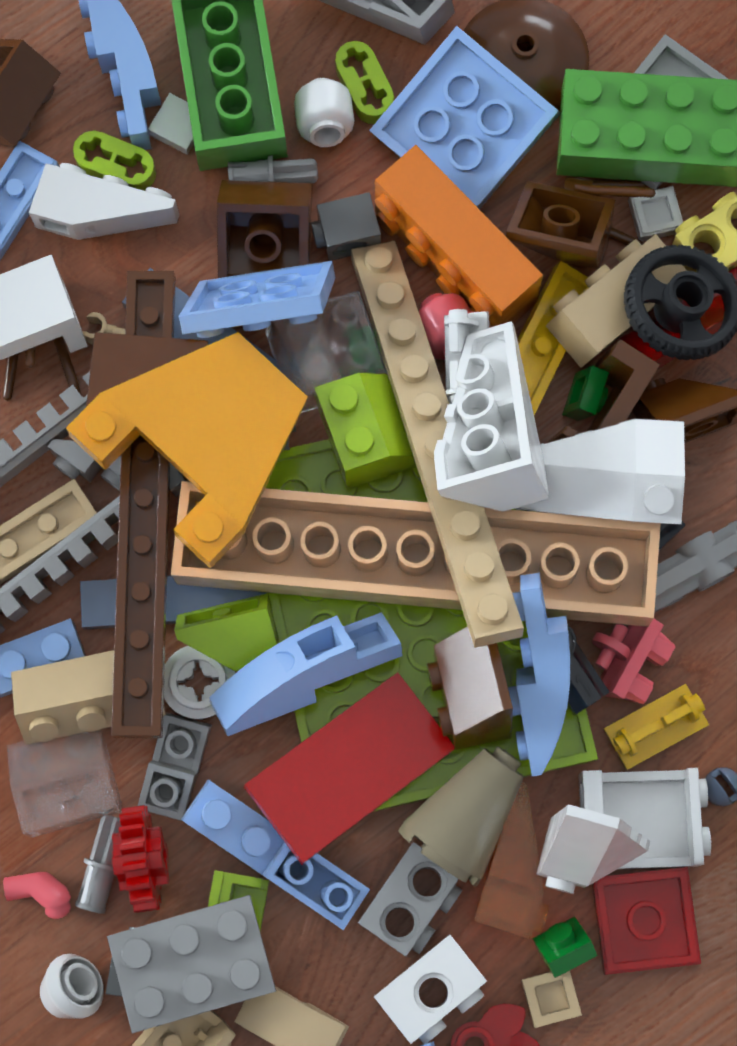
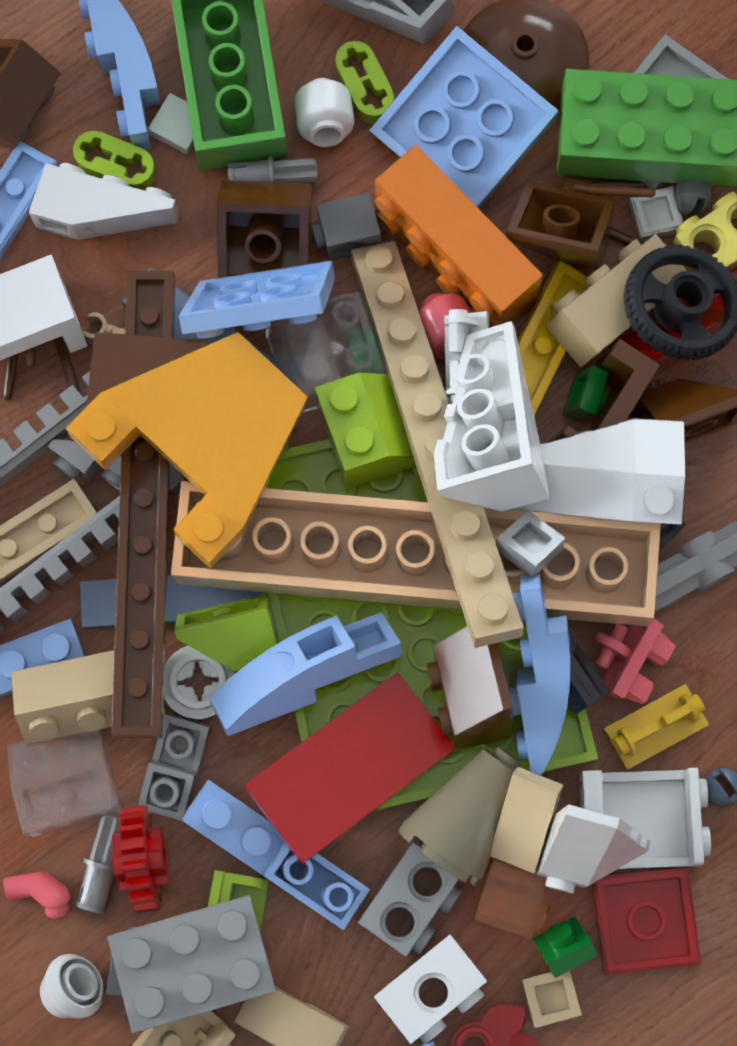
(526, 819): none -> tan tile
(530, 543): none -> light grey plate
(693, 196): none -> dark grey hinge

